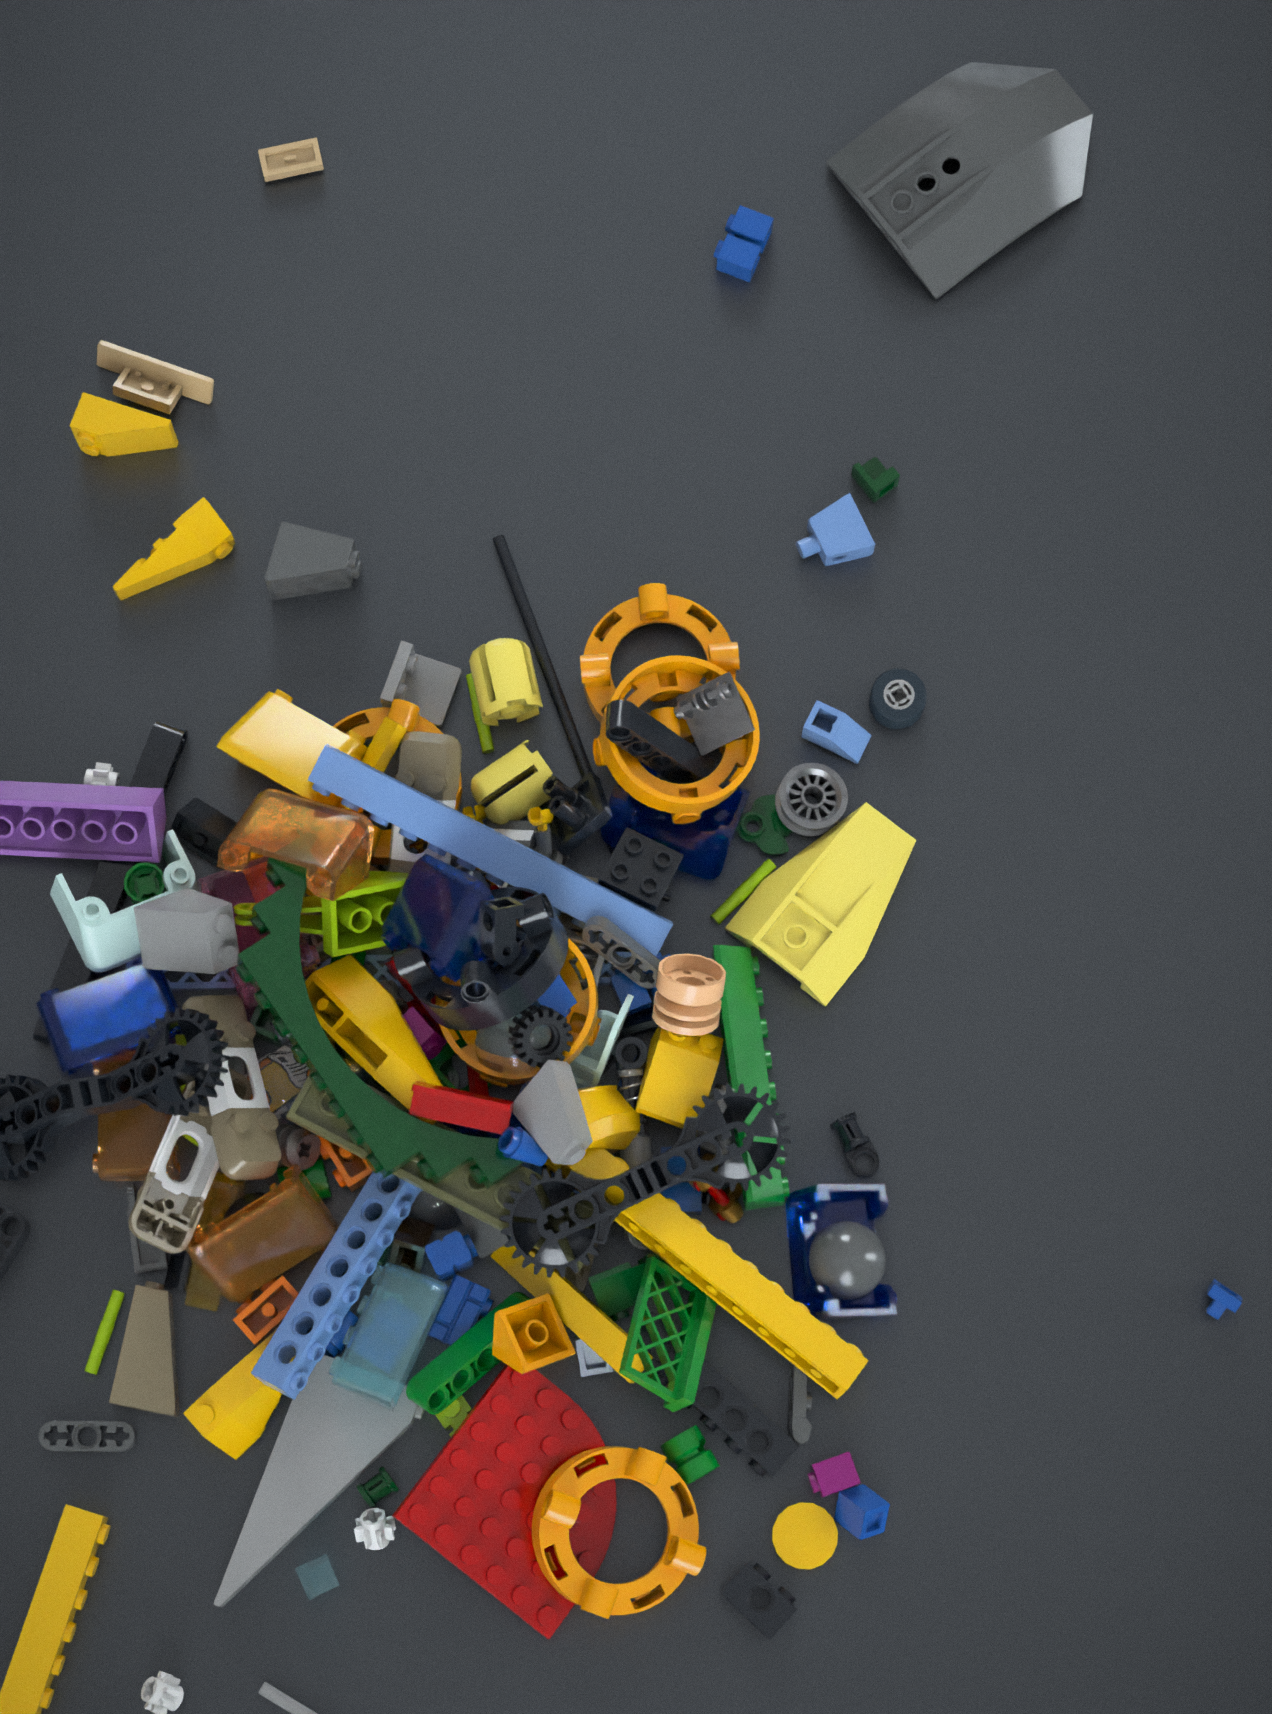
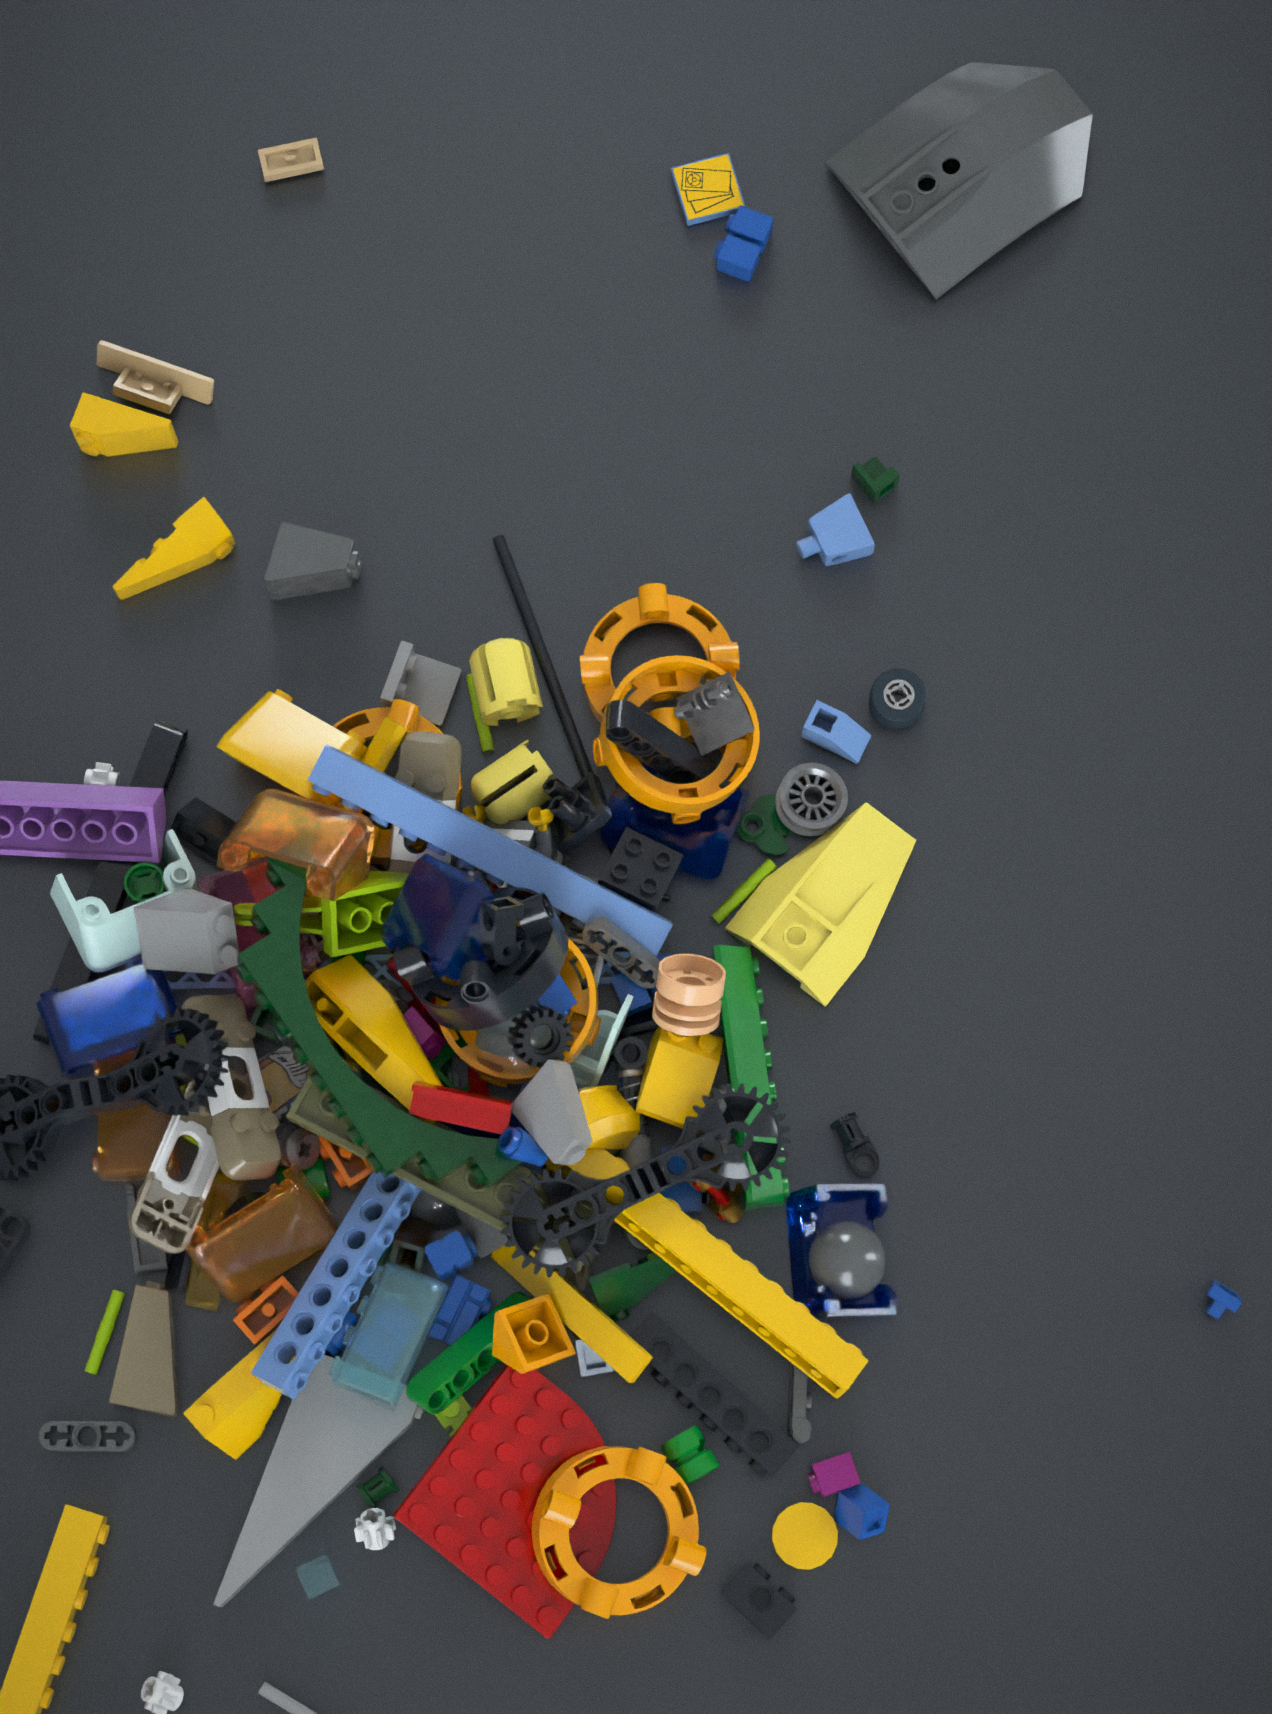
(688, 1344): green fence -> none
(707, 189): none -> yellow tile

